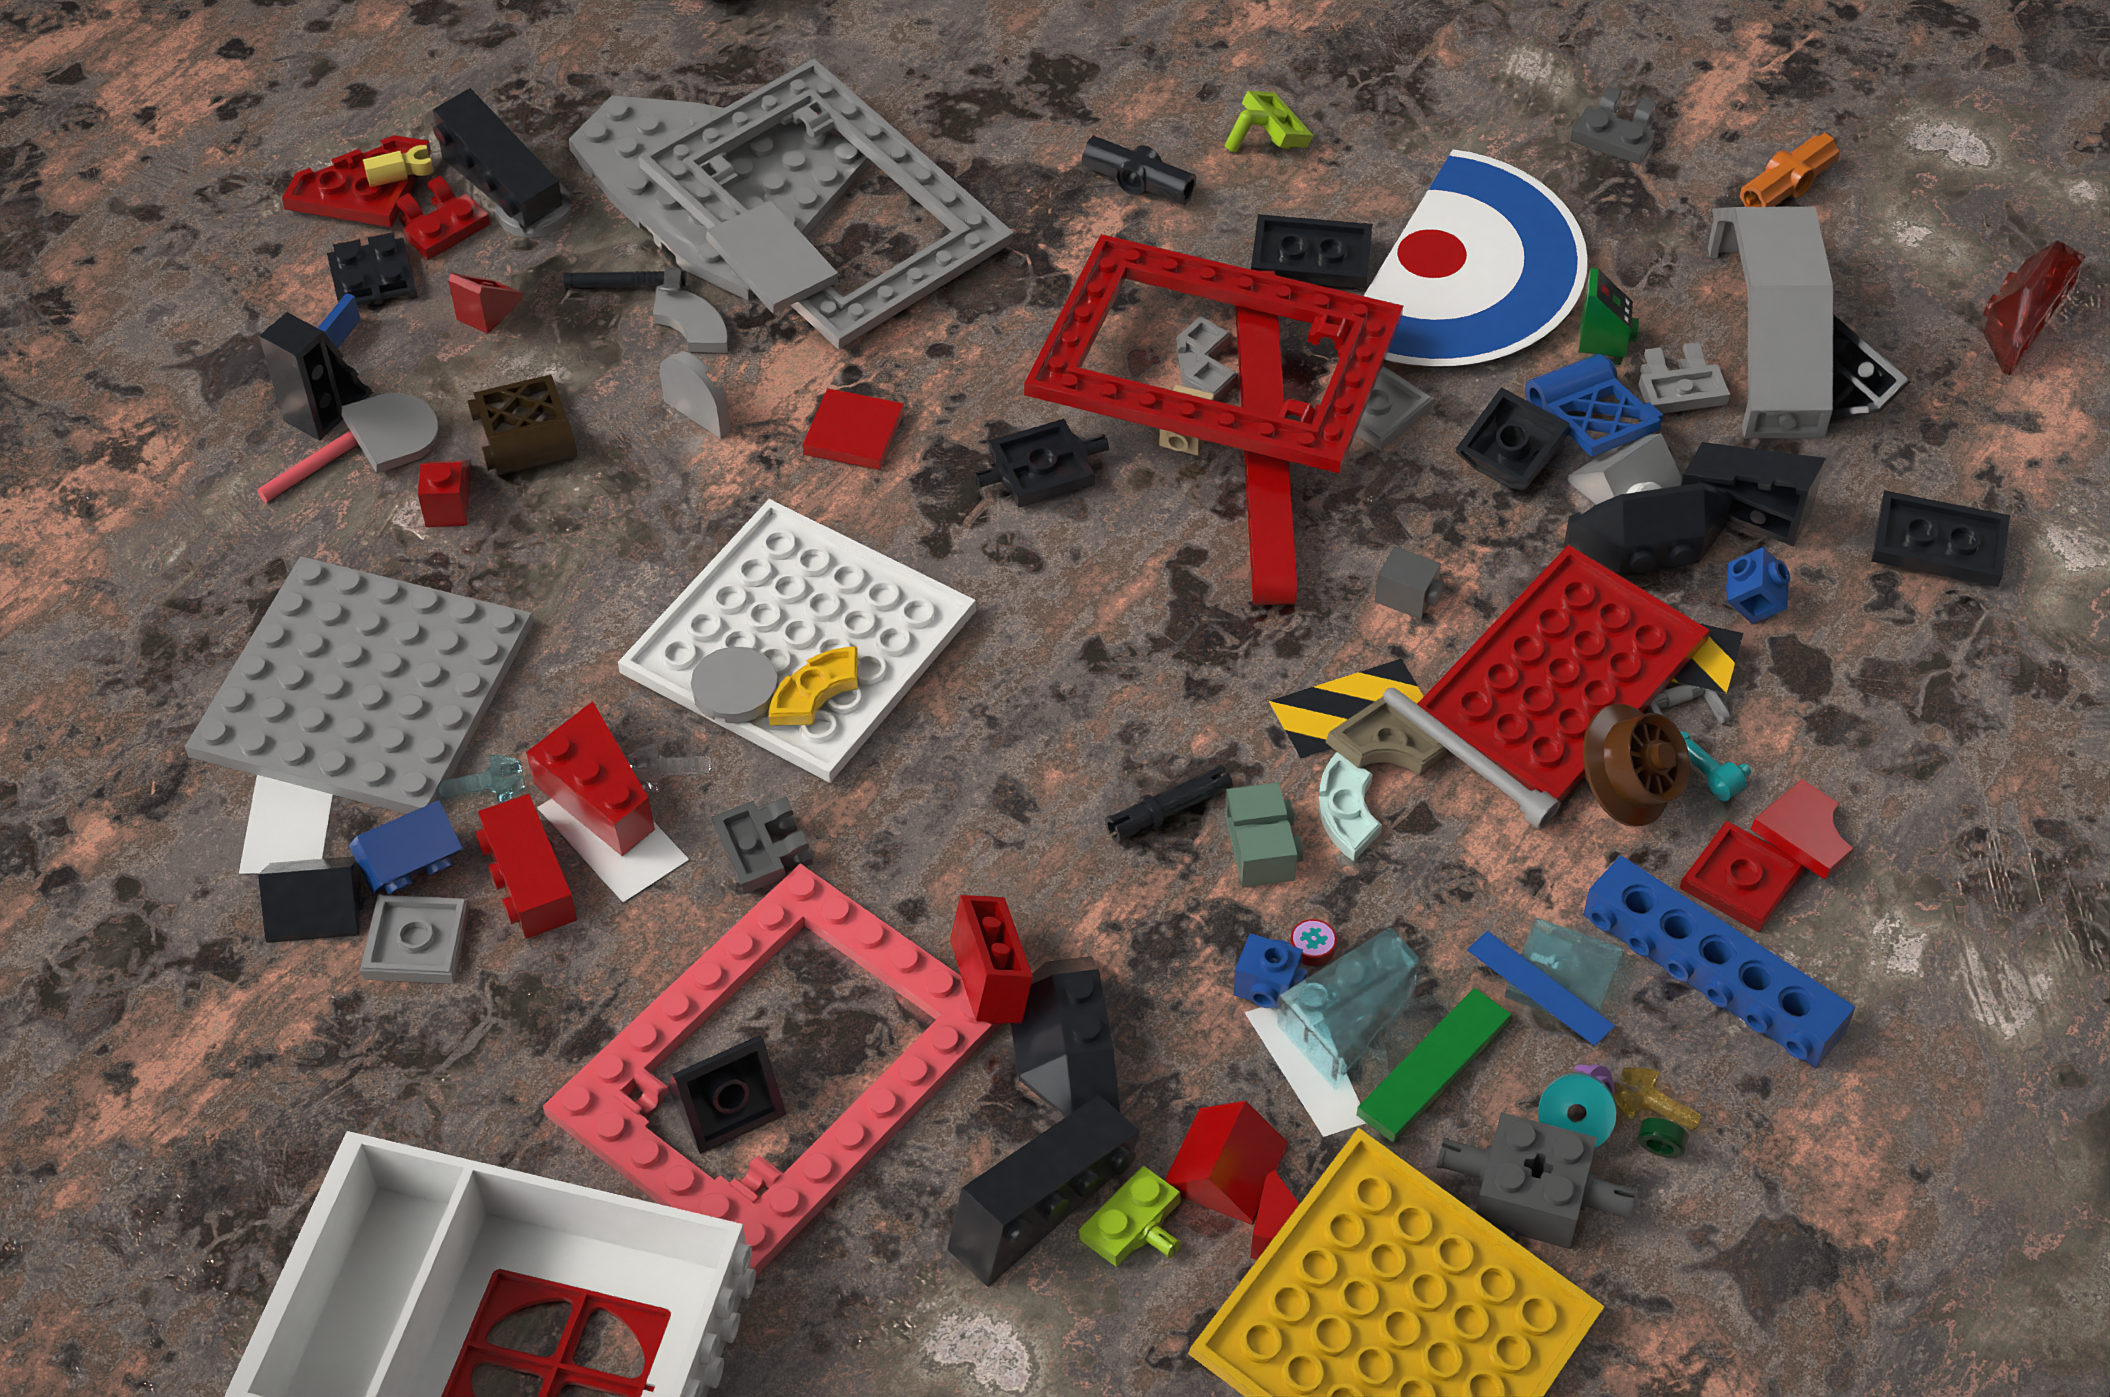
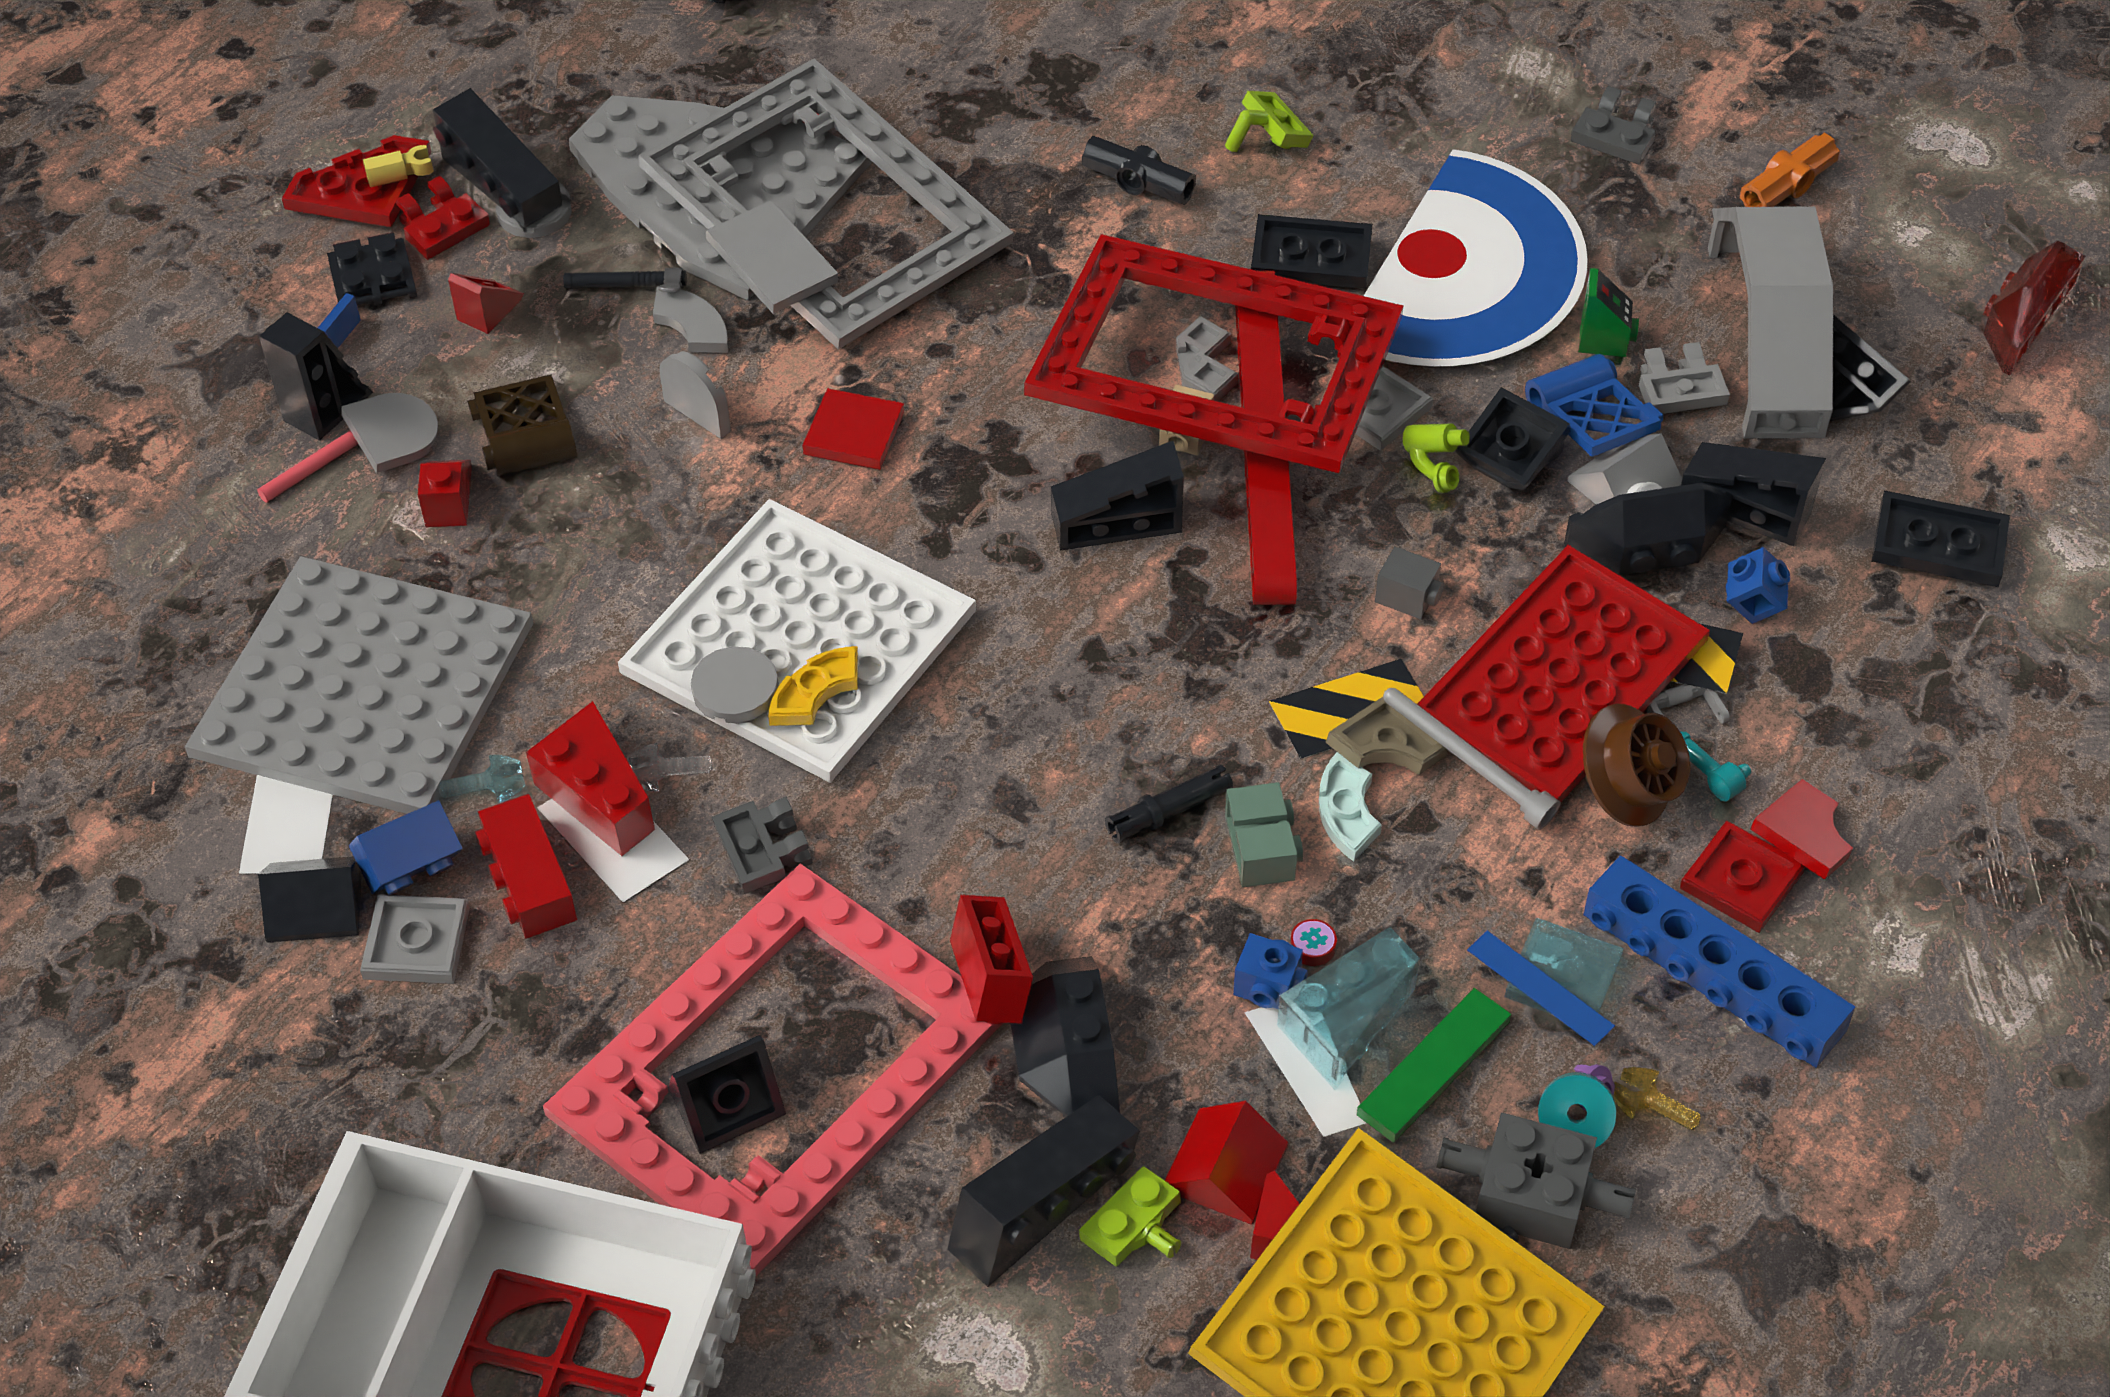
(1041, 462): black plate -> none
(1121, 500): none -> black wedge
(1435, 438): none -> lime plant
(1662, 1137): dark green tile -> none

